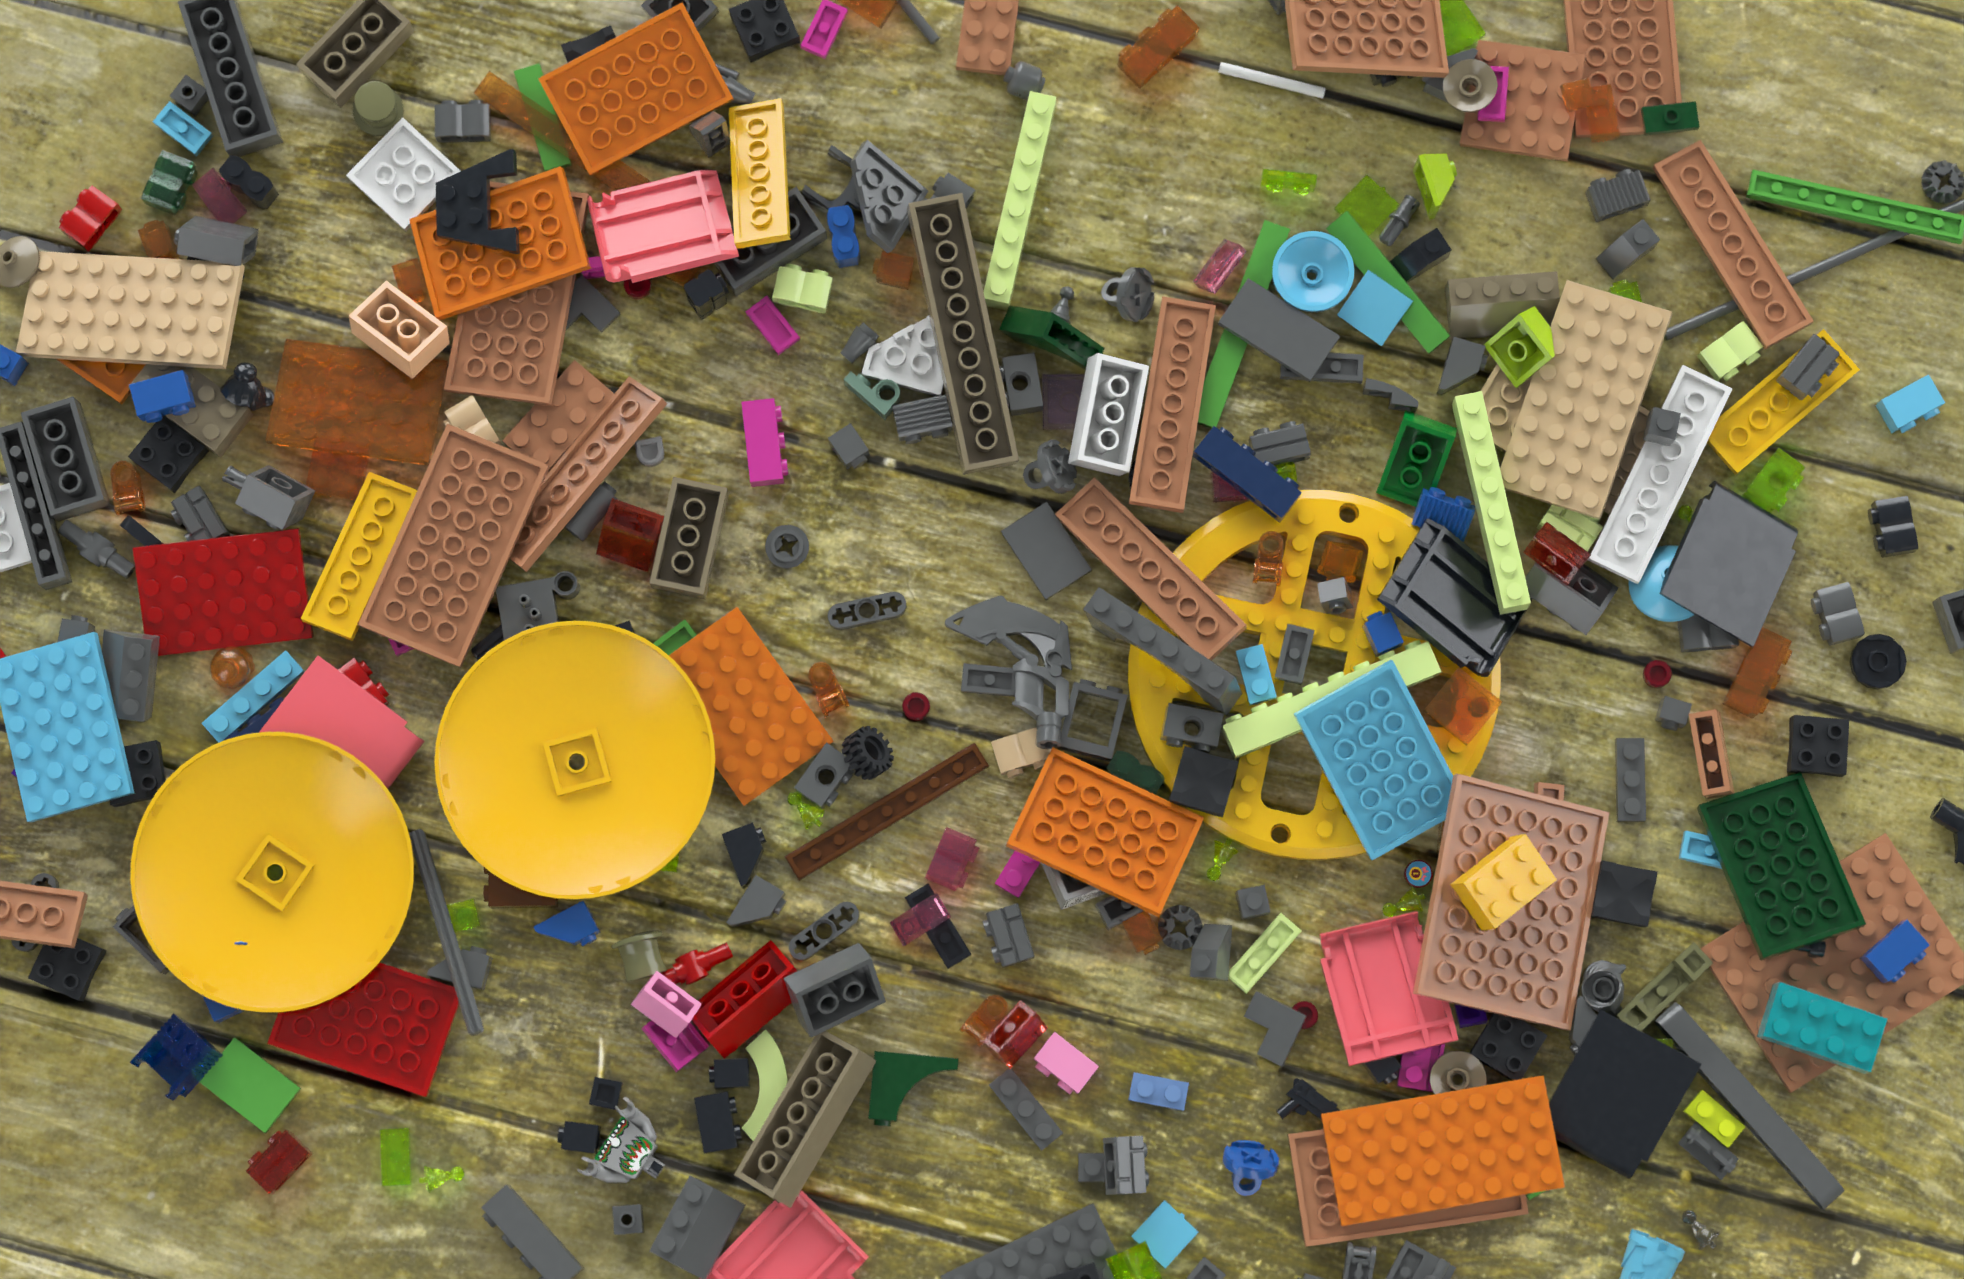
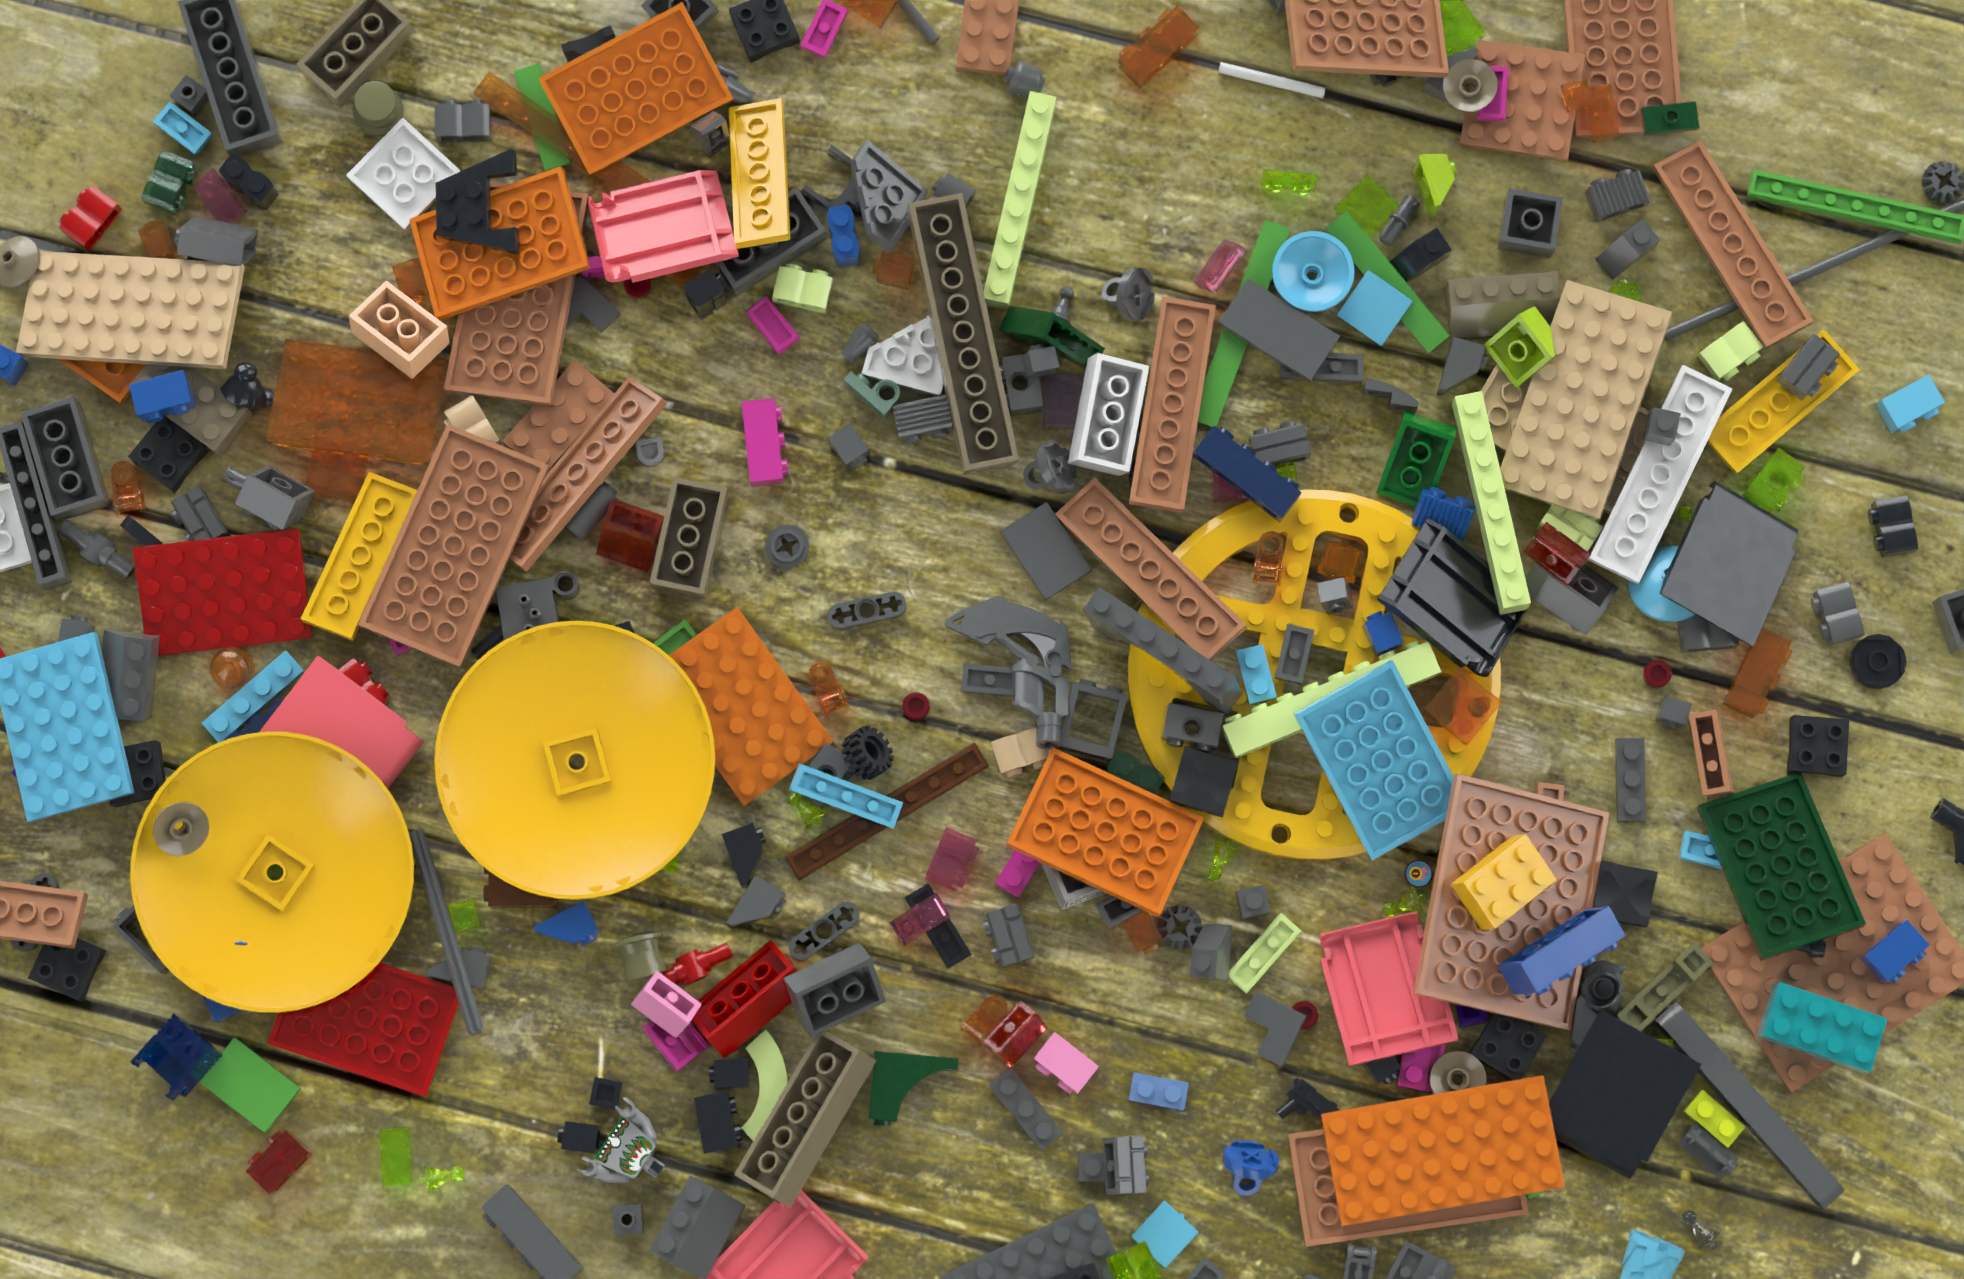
(188, 836): none -> dark tan dish
(846, 796): none -> medium azure plate
(1040, 361): none -> dark grey plate
(1530, 223): none -> dark grey brick
(1562, 951): none -> brick

